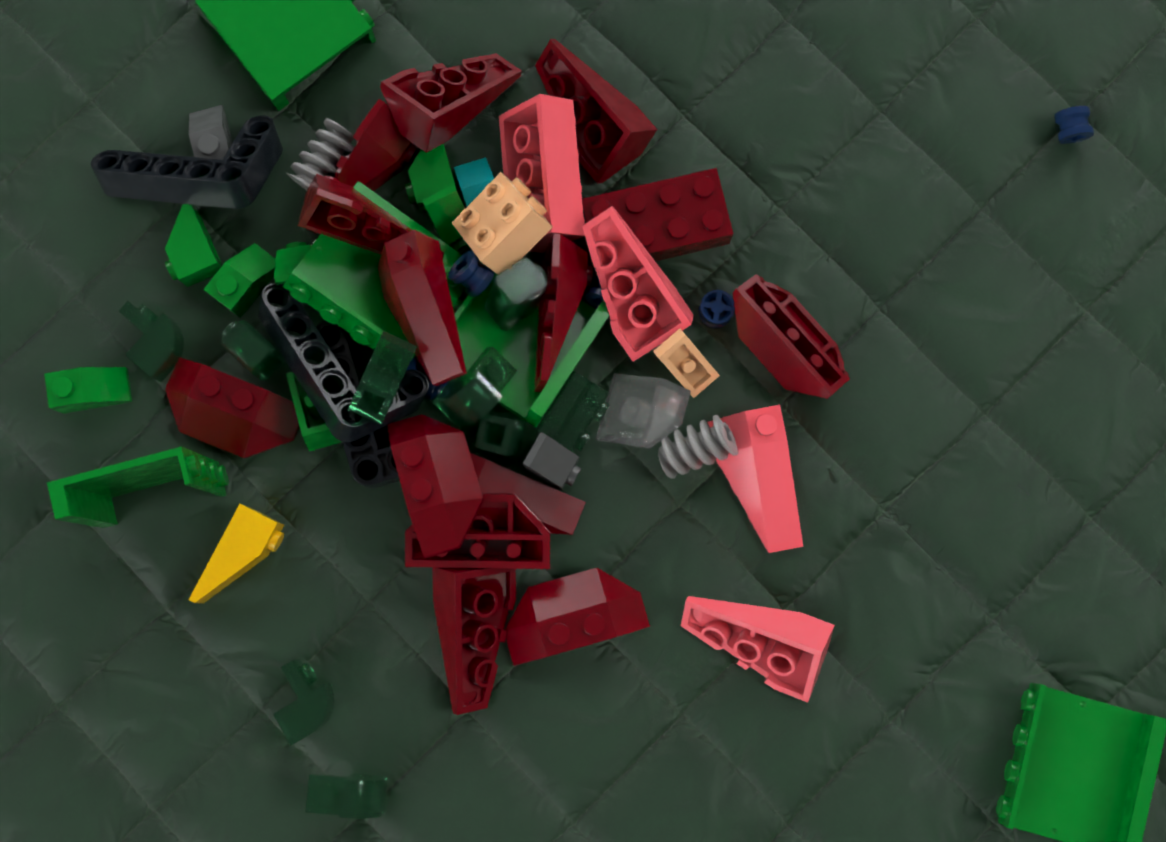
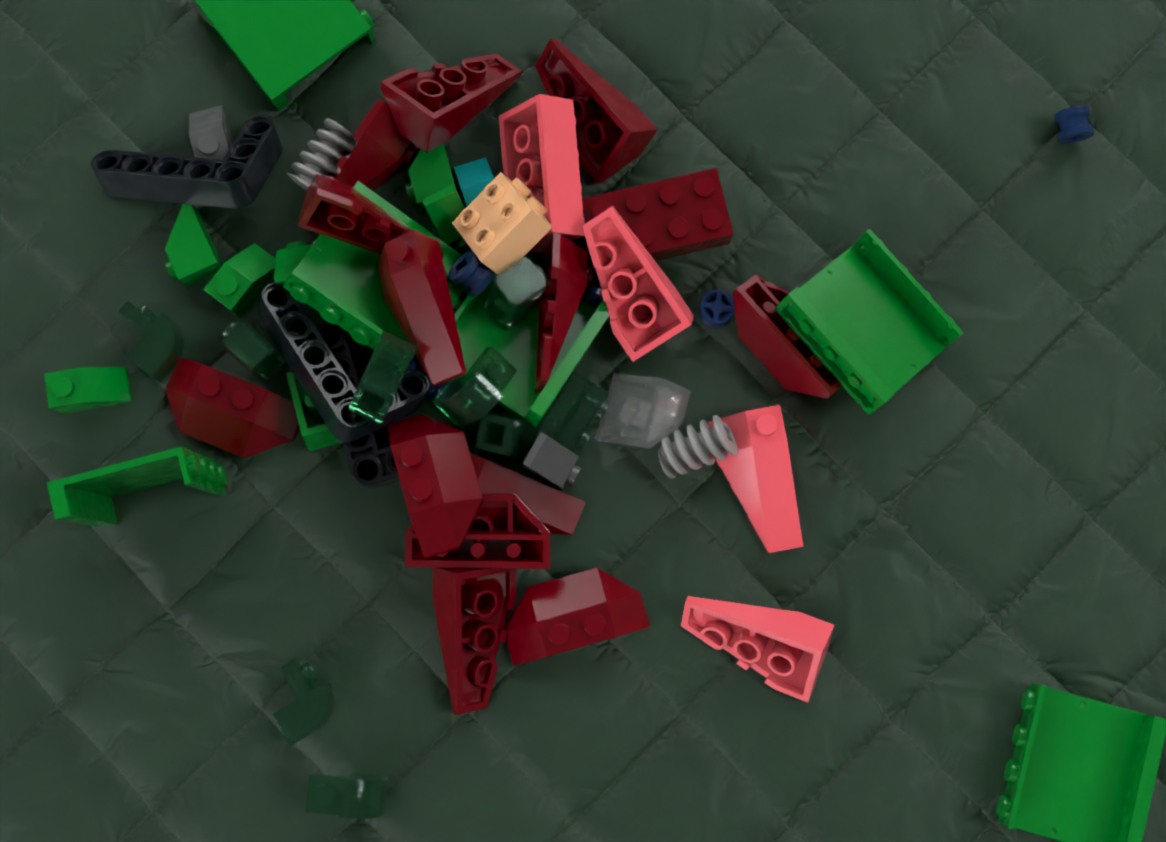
(243, 545): yellow slope -> none
(686, 363): light nougat slope -> none
(868, 322): none -> green panel

